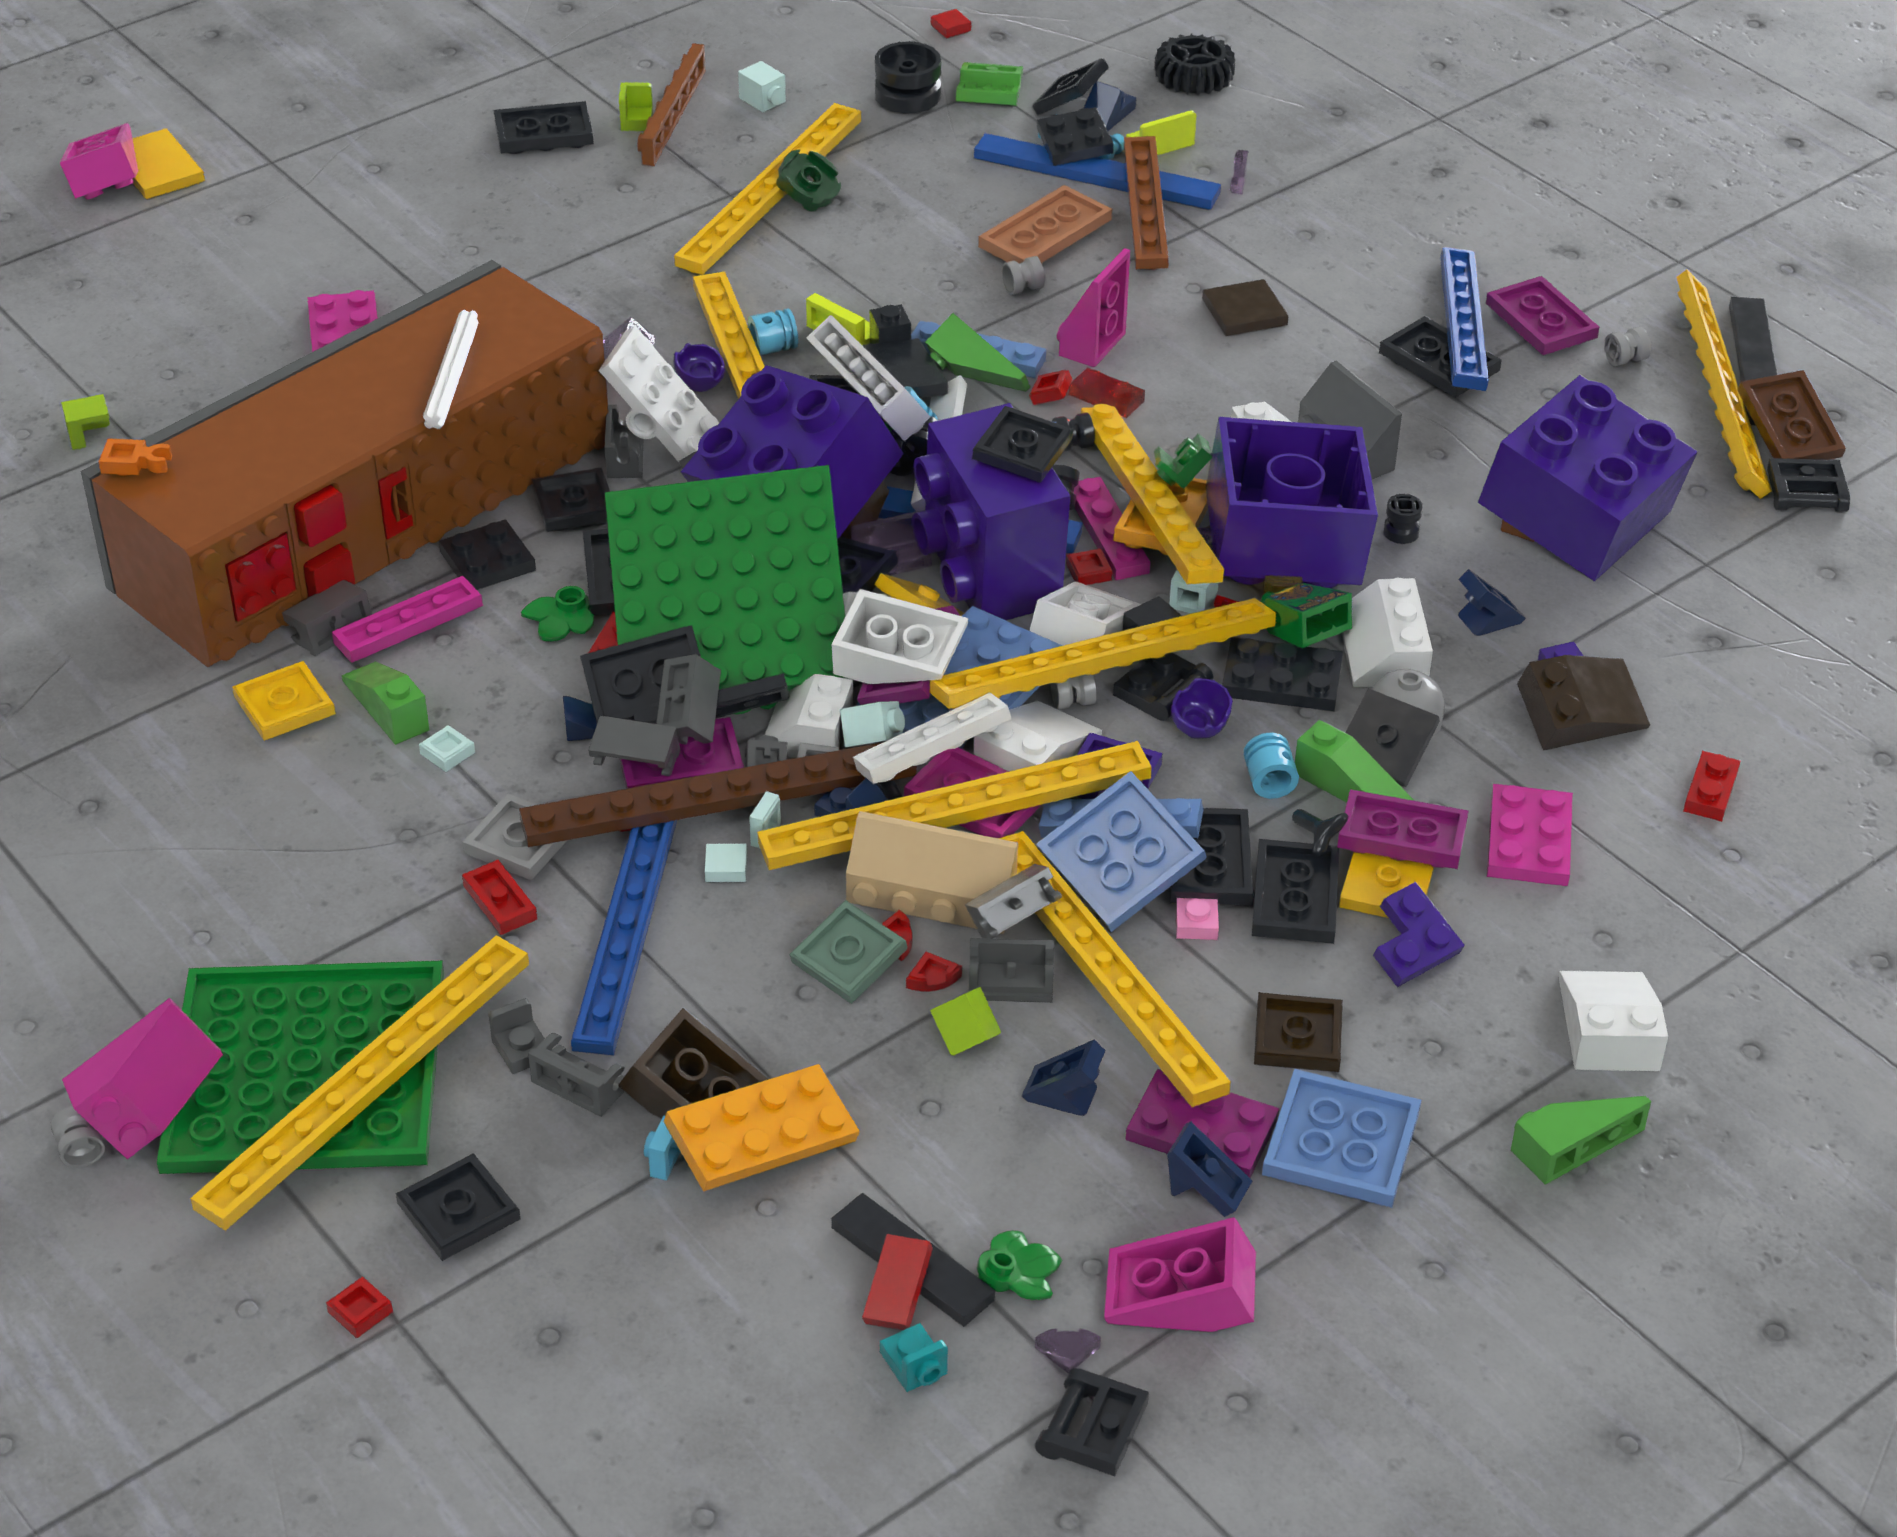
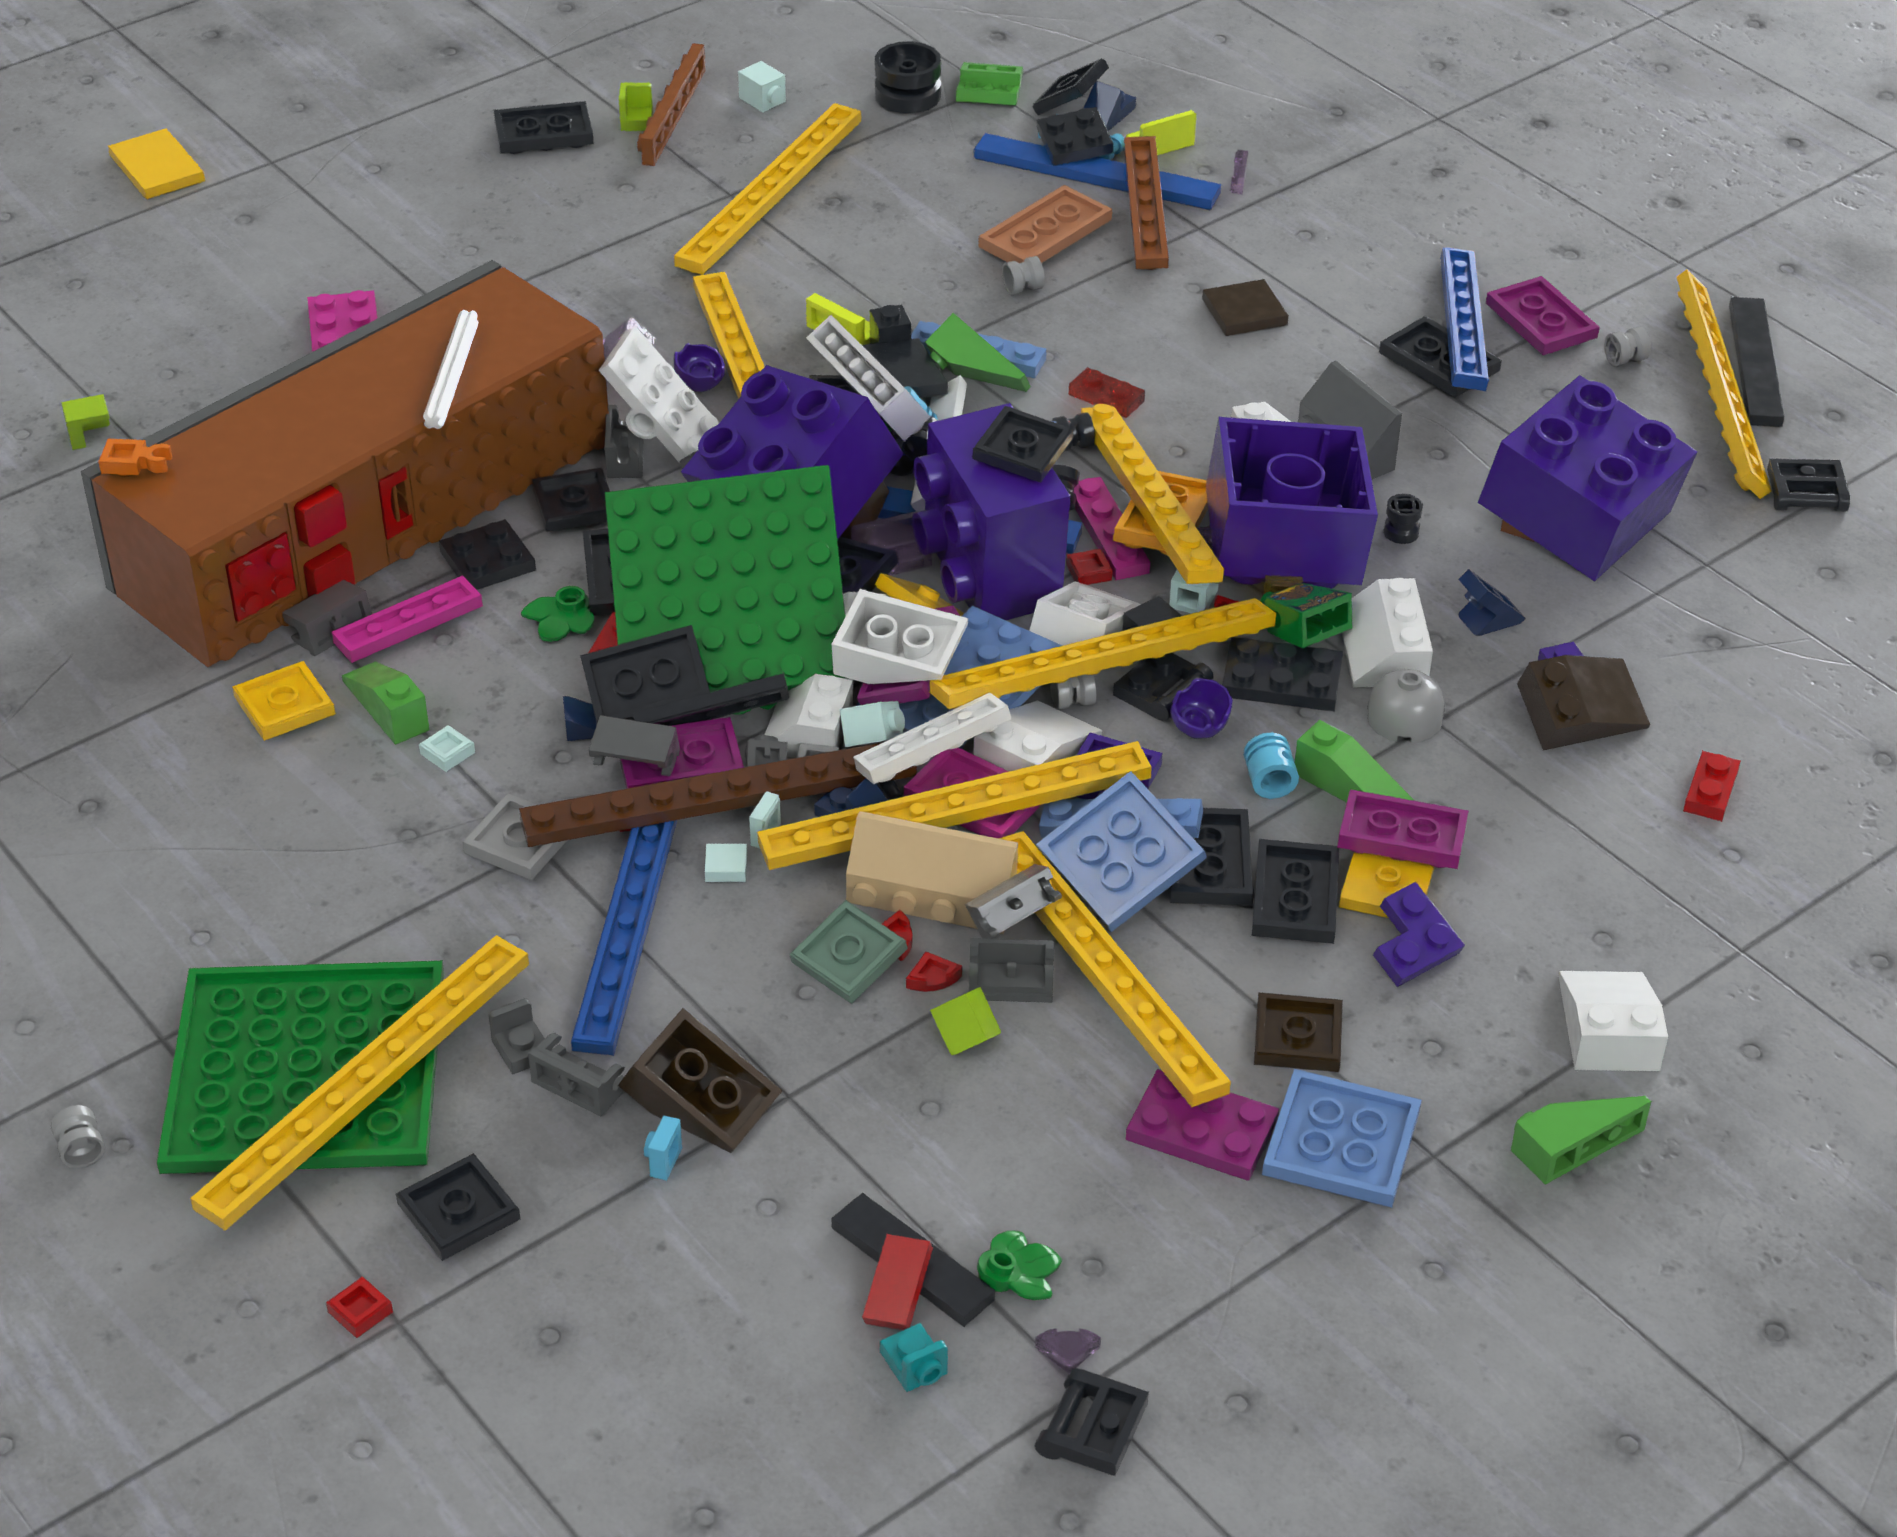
(100, 162): dark pink slope -> none
(142, 1078): dark pink slope -> none
(499, 897): red plate -> none
(689, 697): dark grey hinge -> none
(761, 1127): light orange plate -> none
(774, 331): medium azure piece -> none
(794, 181): dark green plate -> none
(951, 23): red tile -> none
(1050, 387): red tile -> none
(1066, 1079): dark blue slope -> none
(1099, 315): dark pink slope -> none
(1184, 1280): dark pink slope -> none
(1190, 459): green bracket -> none
(1194, 64): black gear -> none
(1197, 918): bright pink plate -> none
(1202, 1165): dark blue slope -> none
(1322, 829): black piece -> none
(1393, 733): black plate -> none
(1530, 834): dark pink plate -> none
(1791, 417): reddish brown plate -> none

